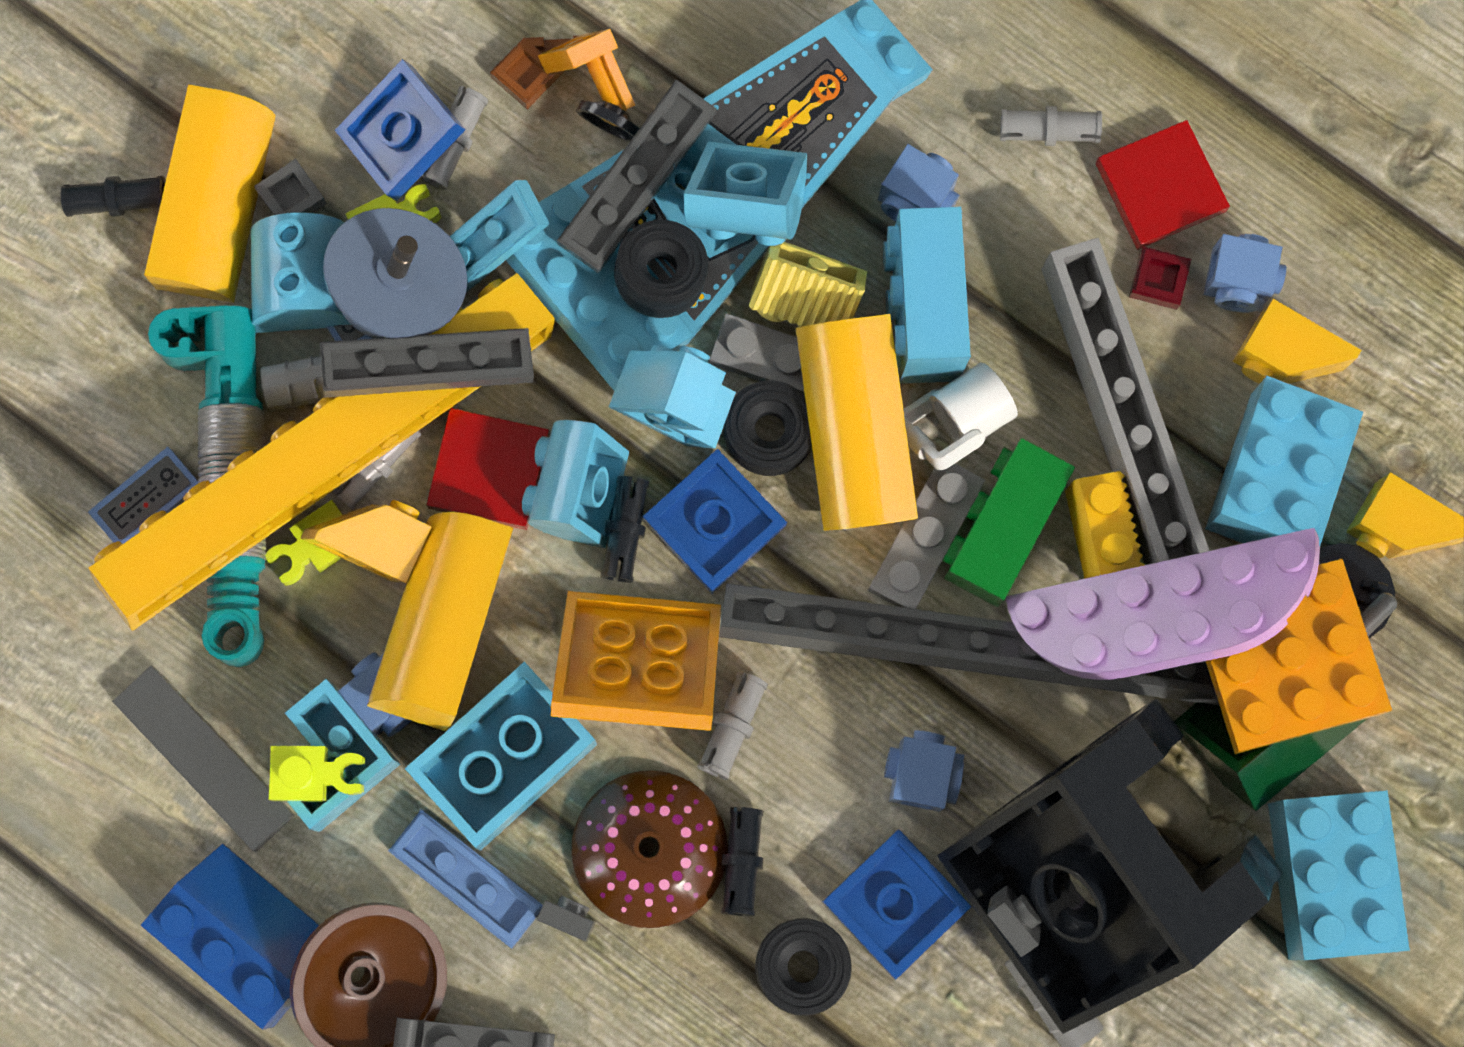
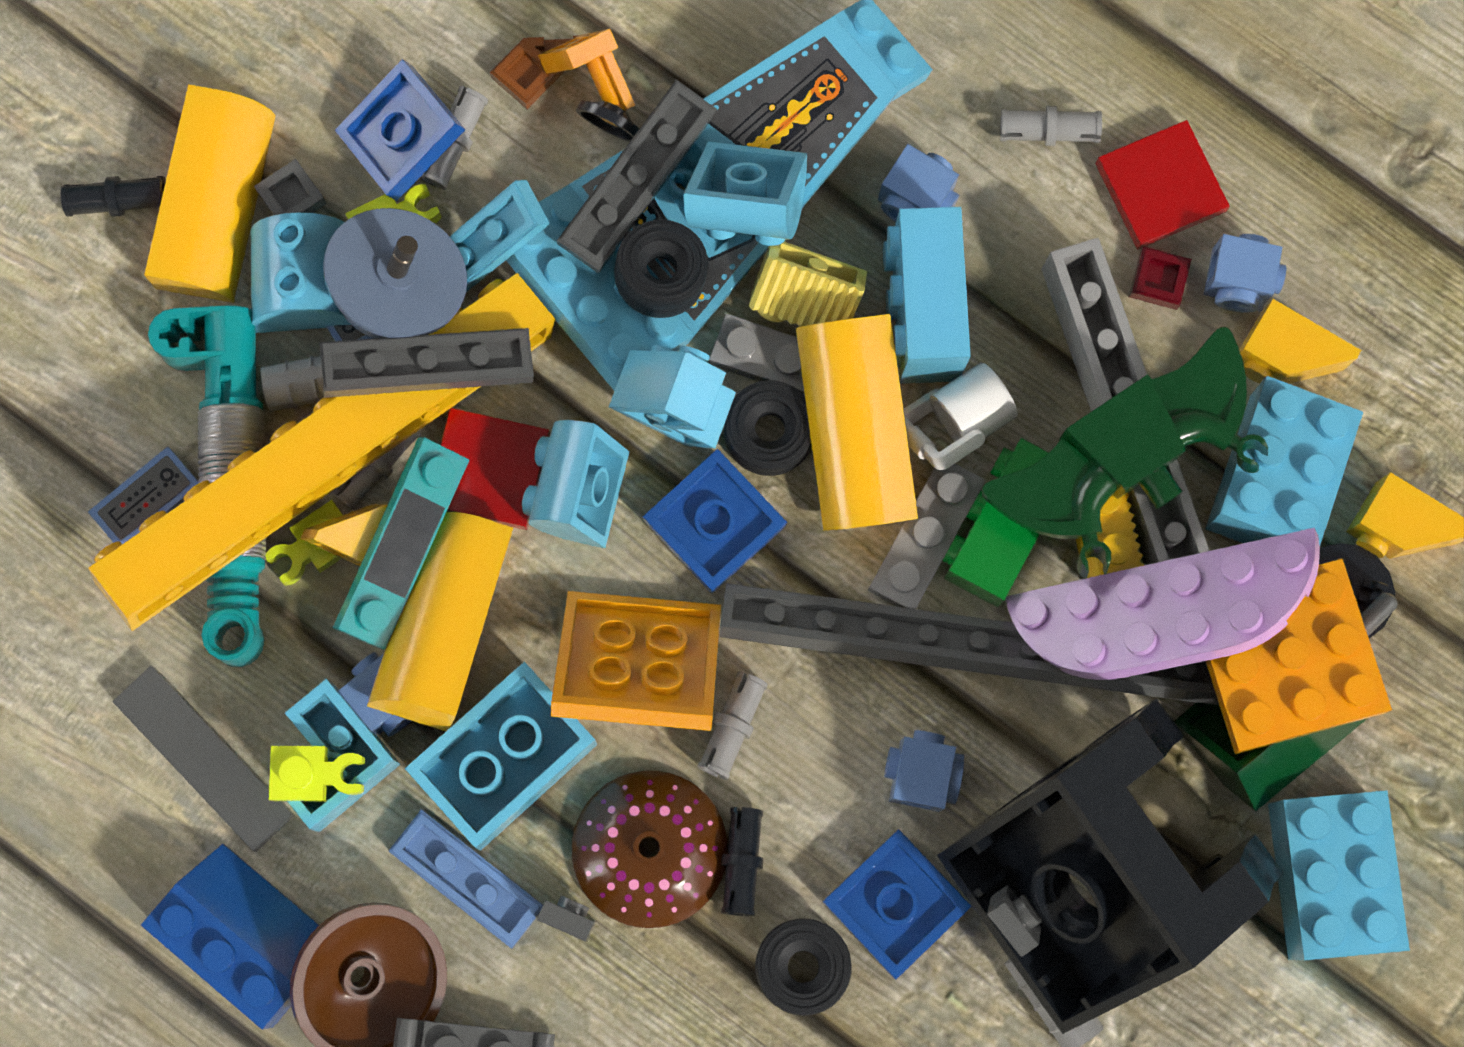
(401, 543): none -> teal plate
(625, 529): black pin -> none
(1131, 445): none -> dark green torso

